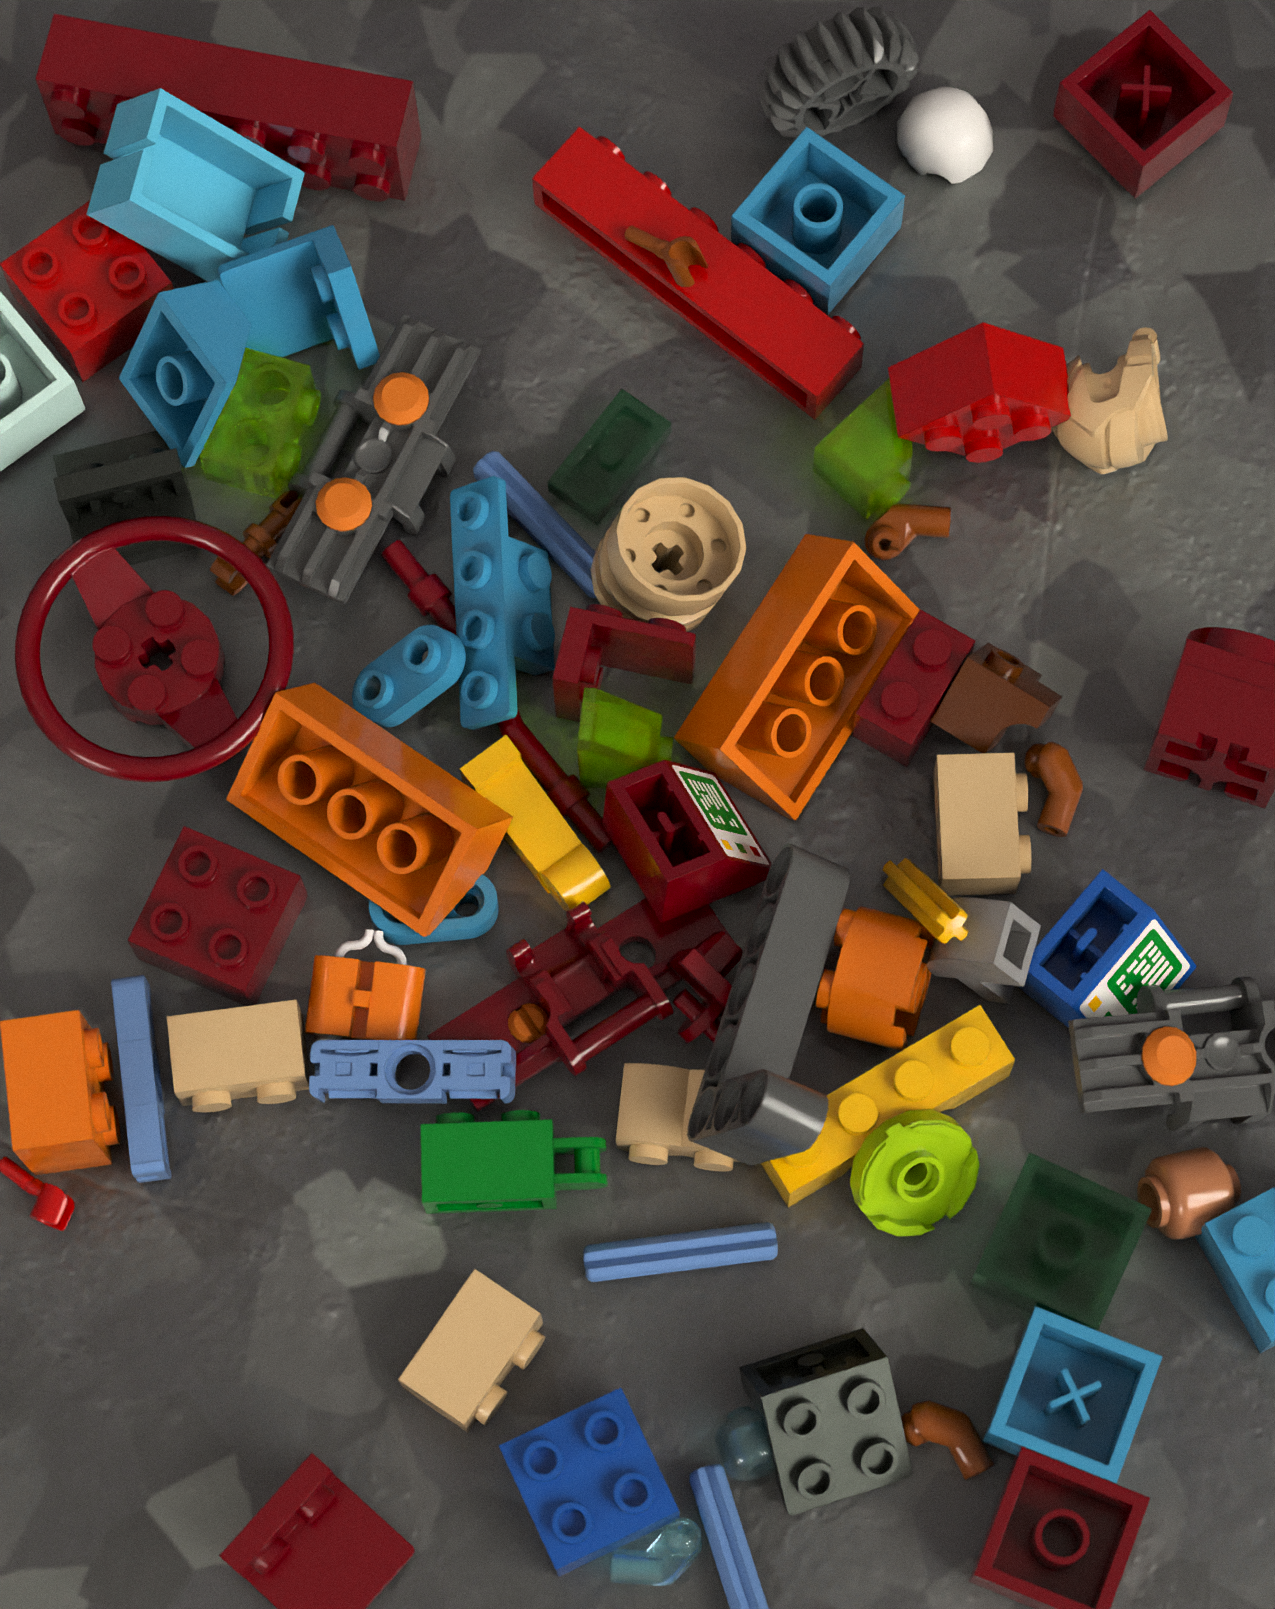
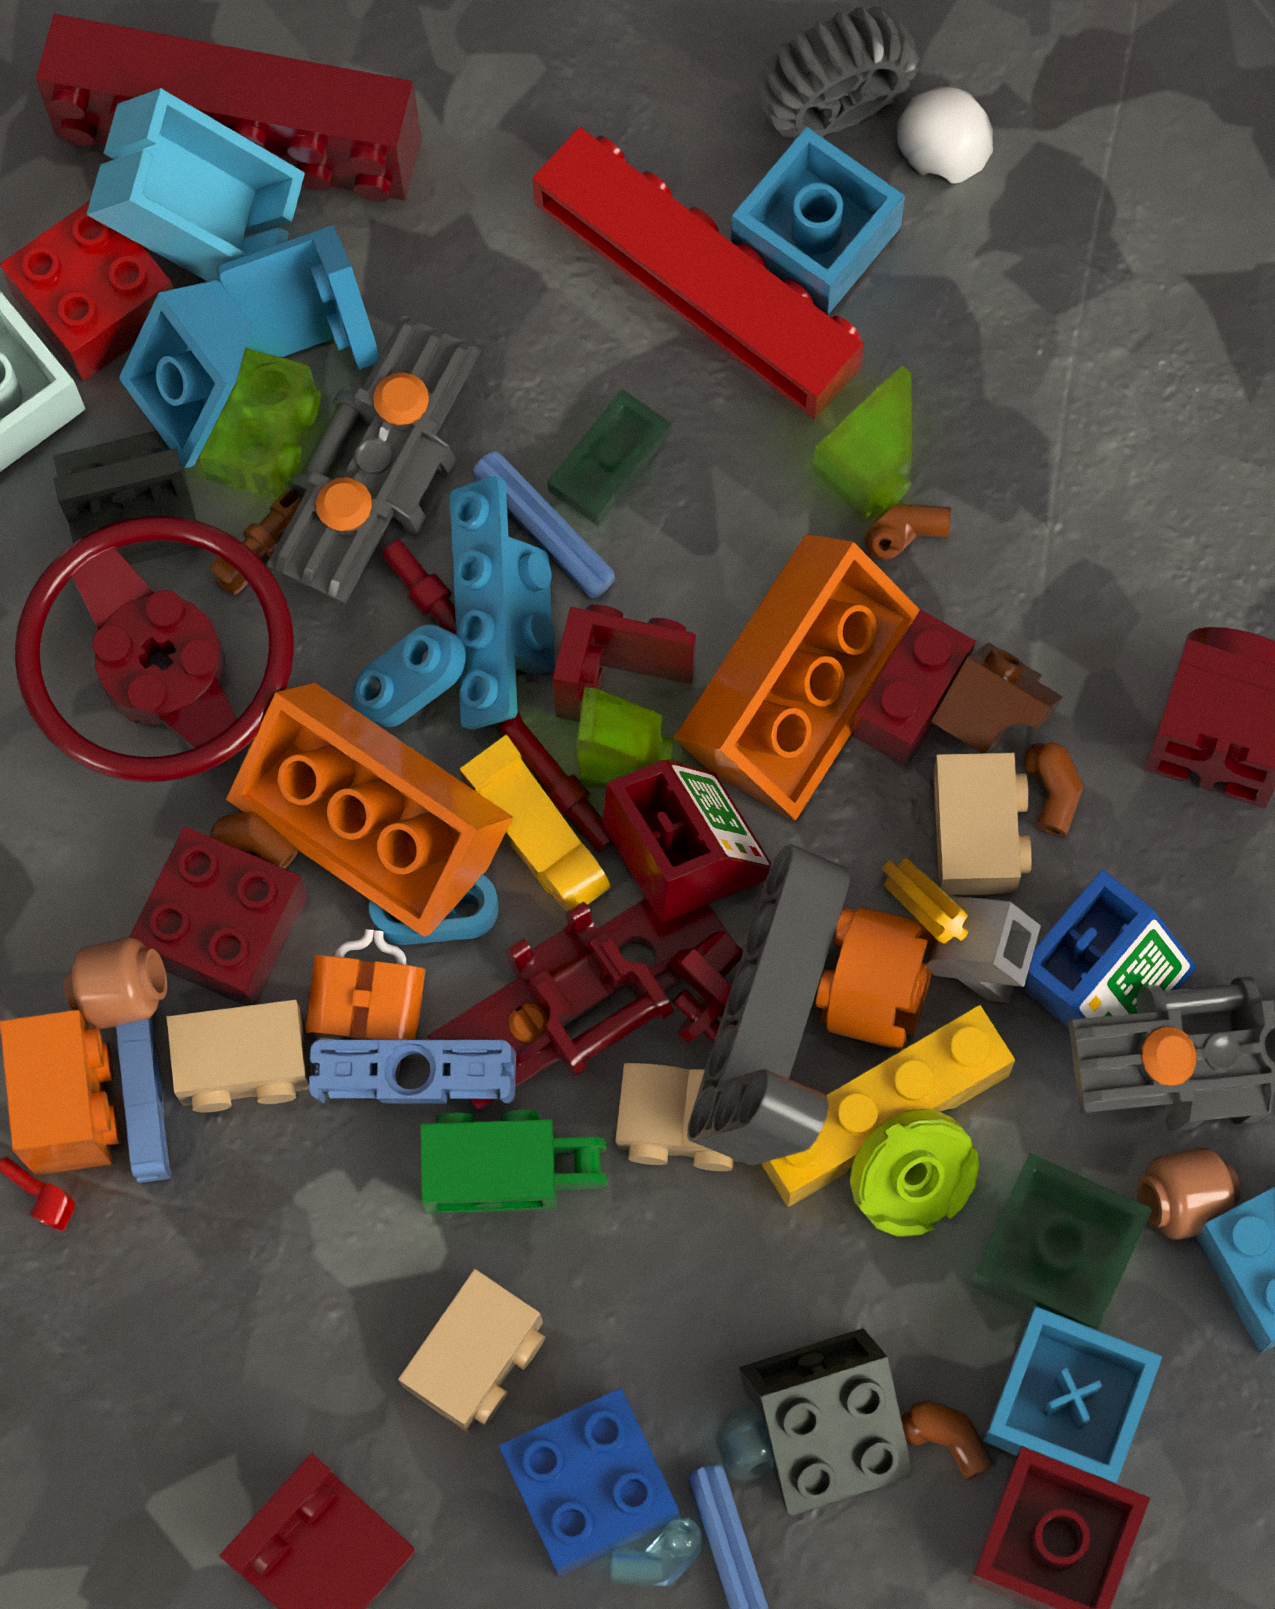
(116, 983): none -> nougat head
(254, 835): none -> dark orange arm
(677, 254): dark orange hand -> none
(680, 1252): medium blue axle -> none
(684, 532): tan wheel -> none
(980, 392): red brick -> none
(1115, 412): tan helmet -> none
(1142, 103): dark red brick -> none

